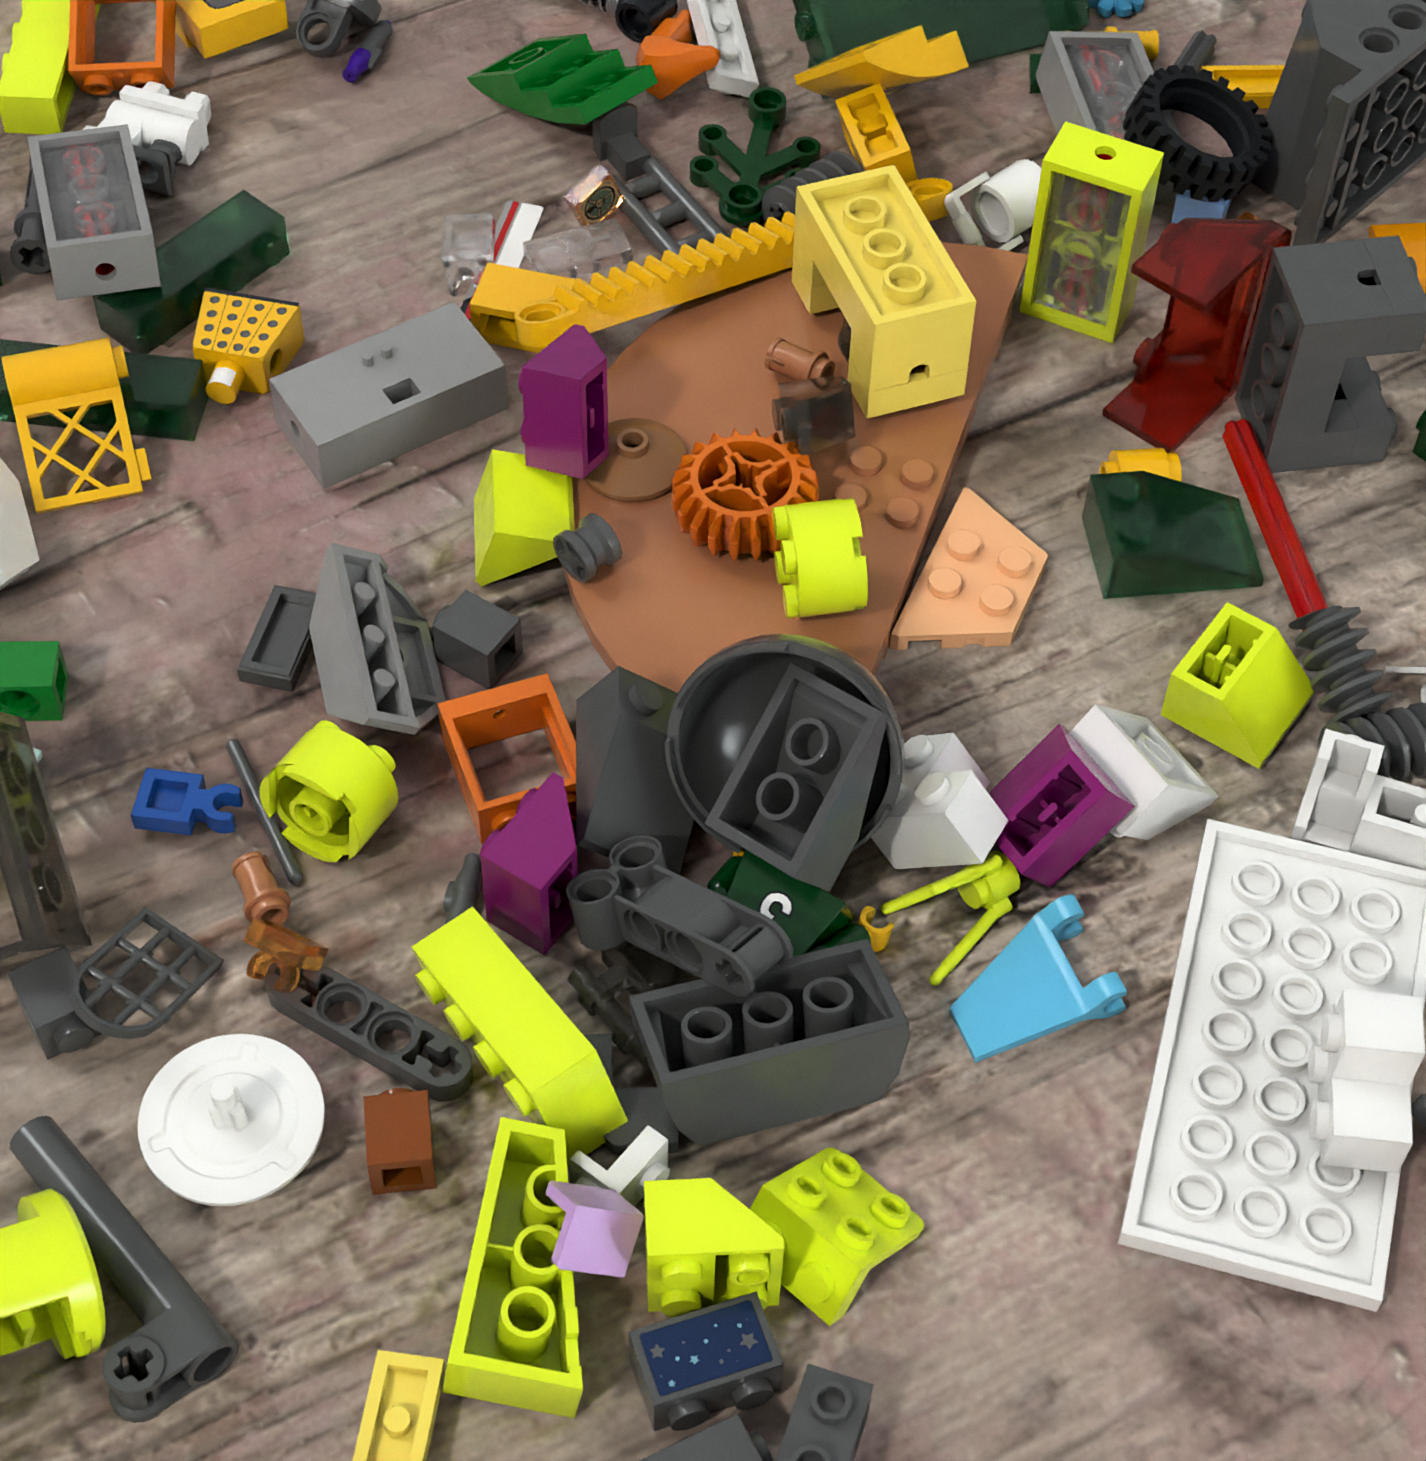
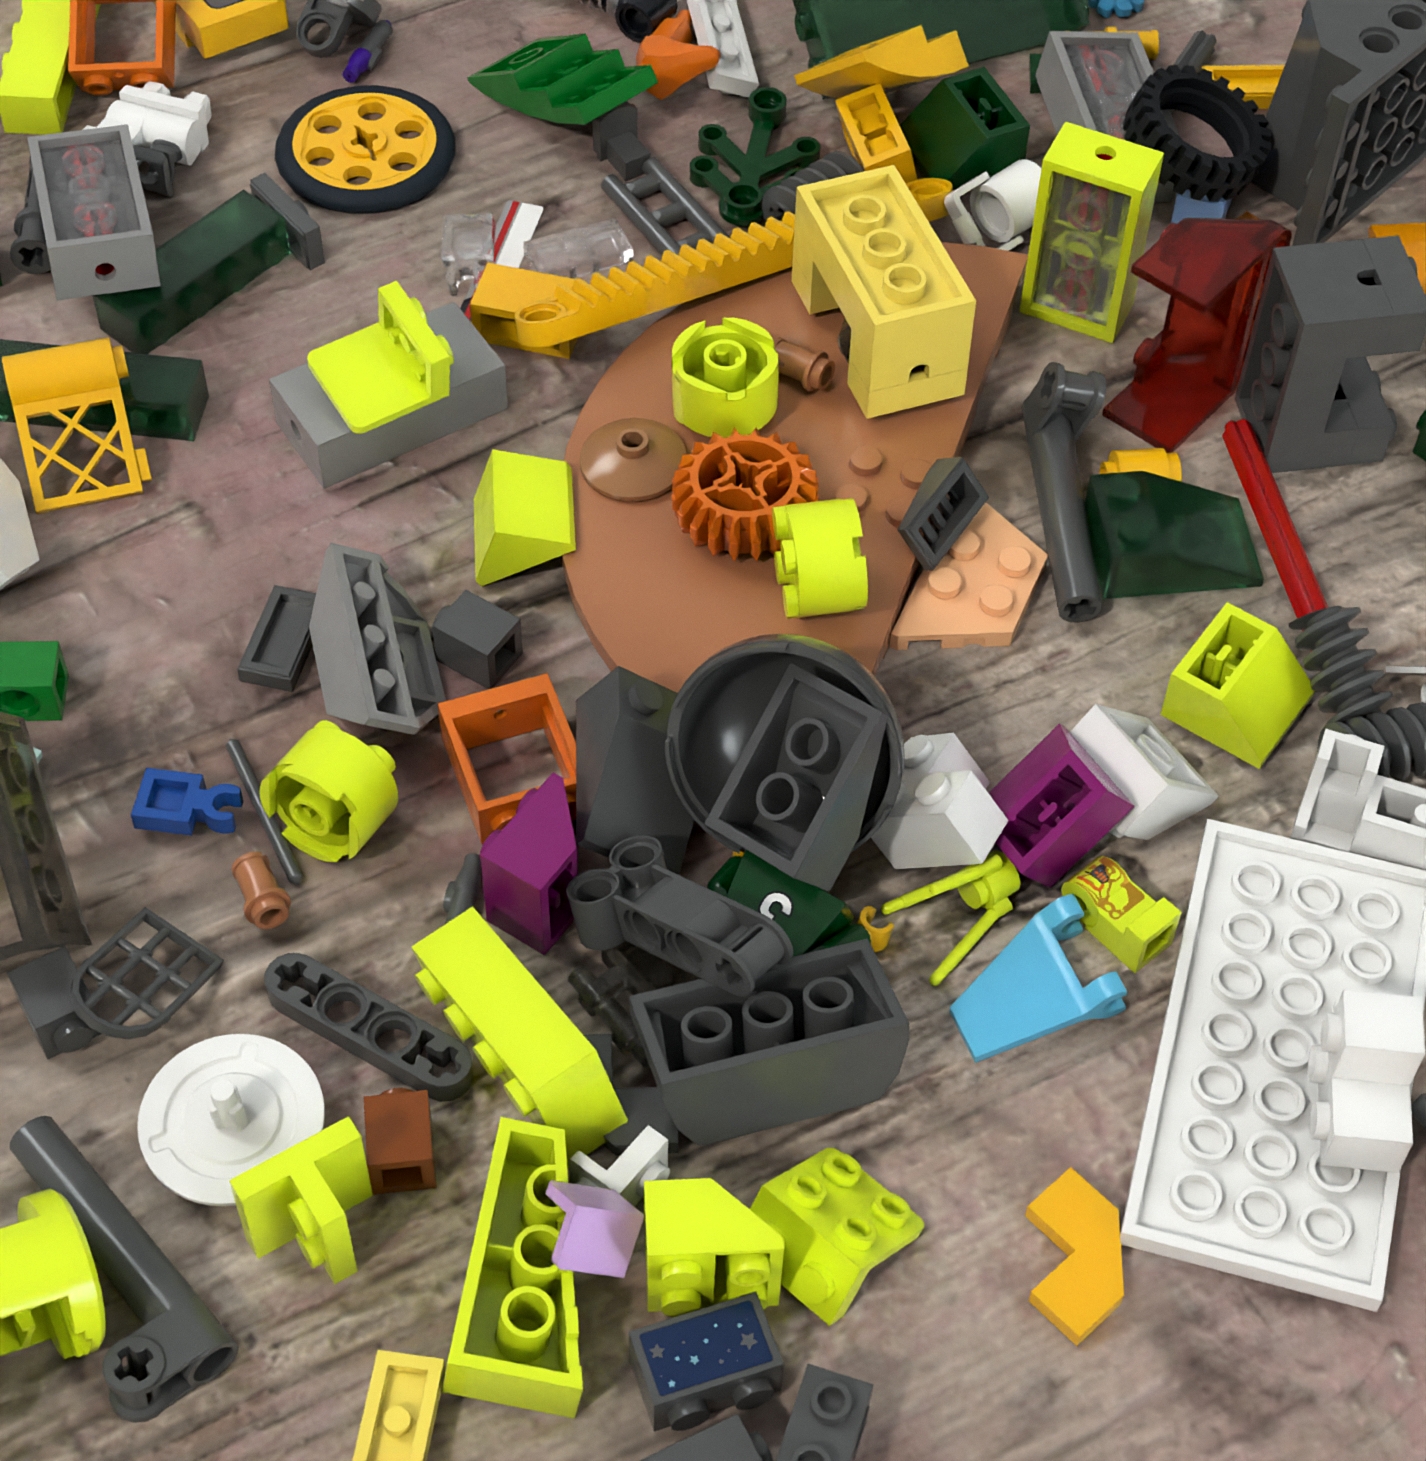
(245, 341): yellow torso -> none
(285, 948): clear orange tile -> none
(302, 230): none -> dark grey plate
(305, 1198): none -> neon yellow bracket
(385, 366): none -> neon yellow bracket
(387, 188): none -> wedge
(566, 405): magenta slope -> none
(587, 547): dark grey wheel -> none
(594, 197): tile -> none
(724, 377): none -> neon yellow brick
(814, 413): clear smoke slope -> none
(966, 129): none -> dark green slope
(966, 496): none -> dark grey slope
(1053, 422): none -> dark grey axle
(1090, 1280): none -> yellow tile
(1122, 913): none -> neon yellow leg

